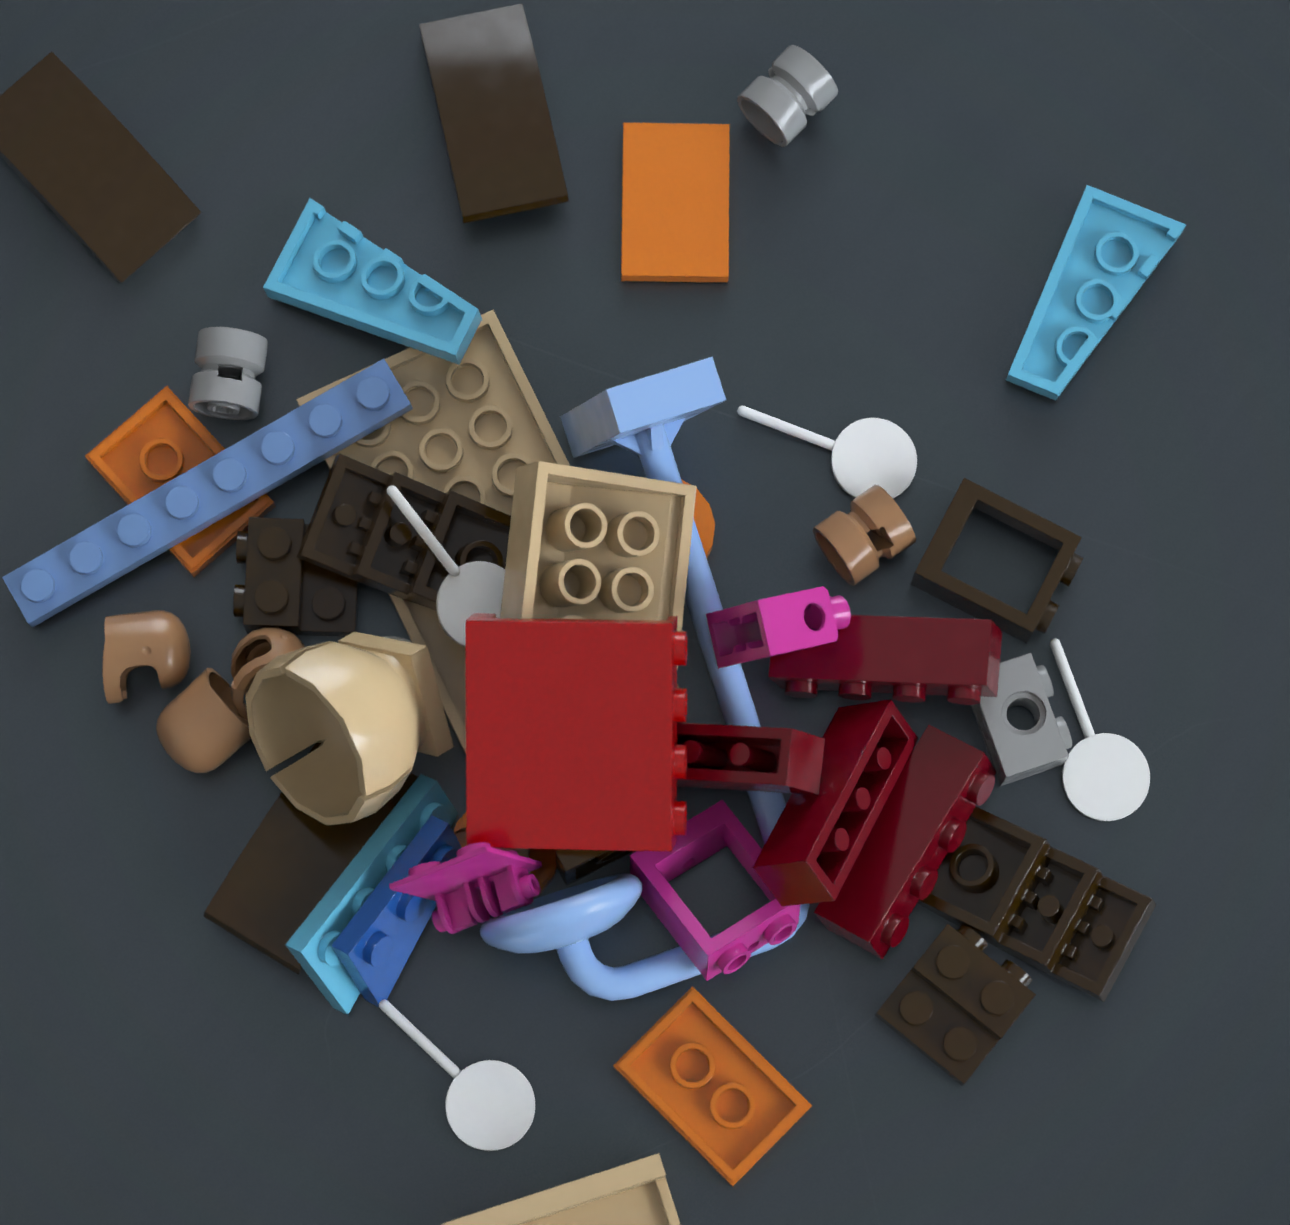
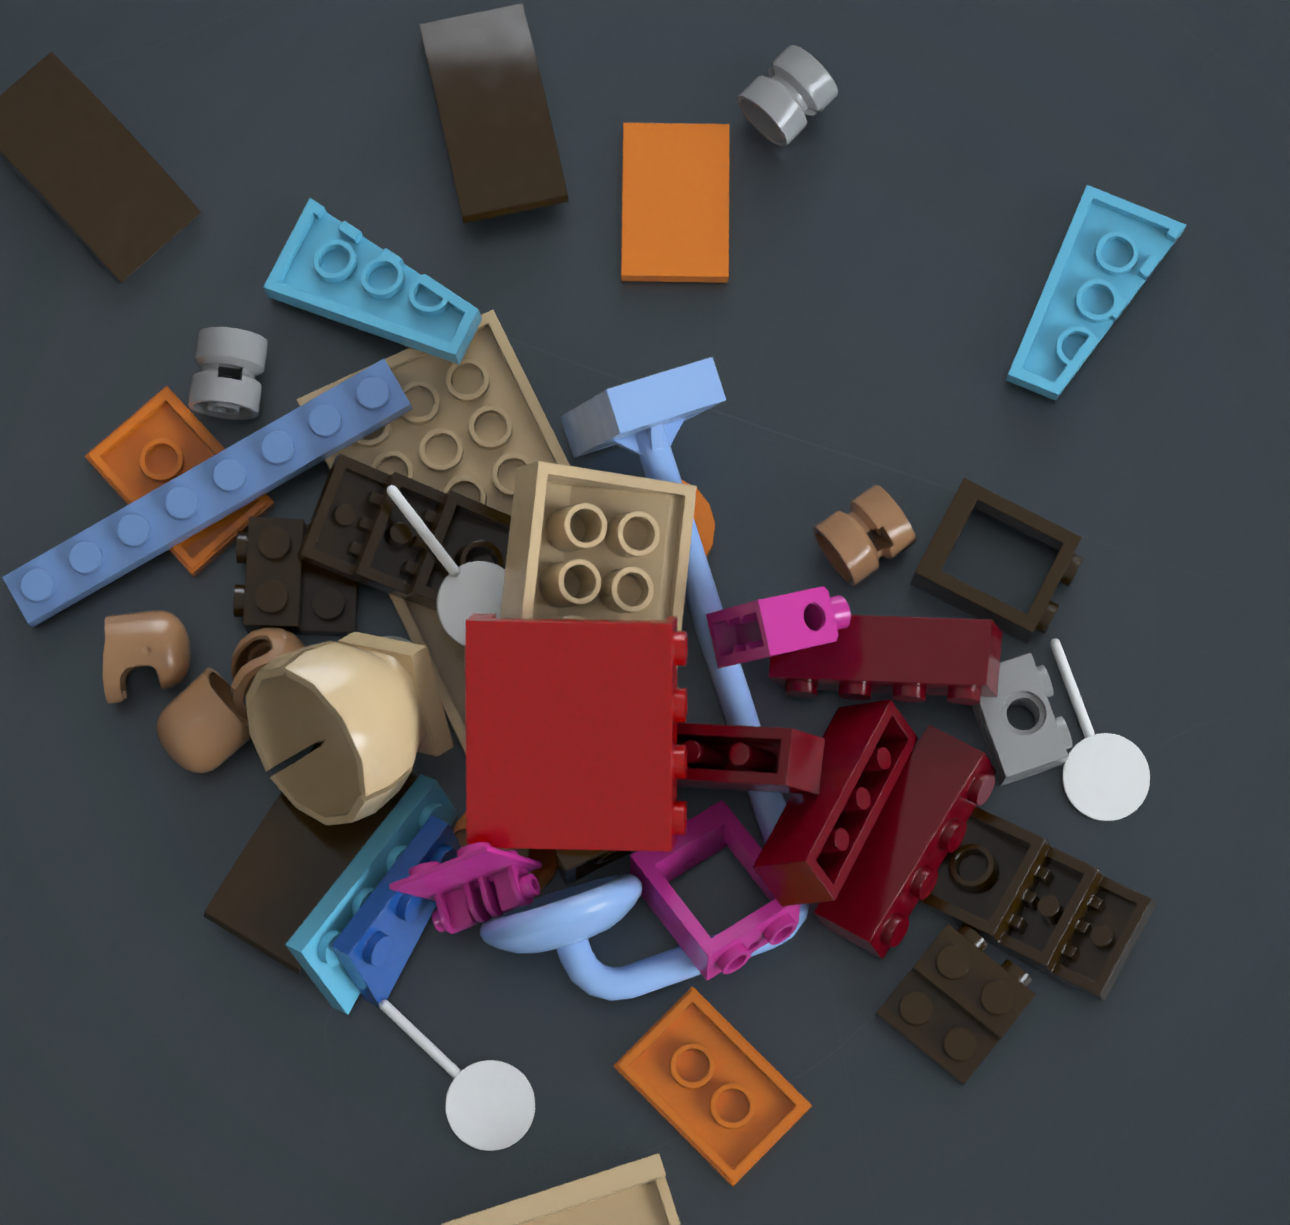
(862, 455): white piece -> none

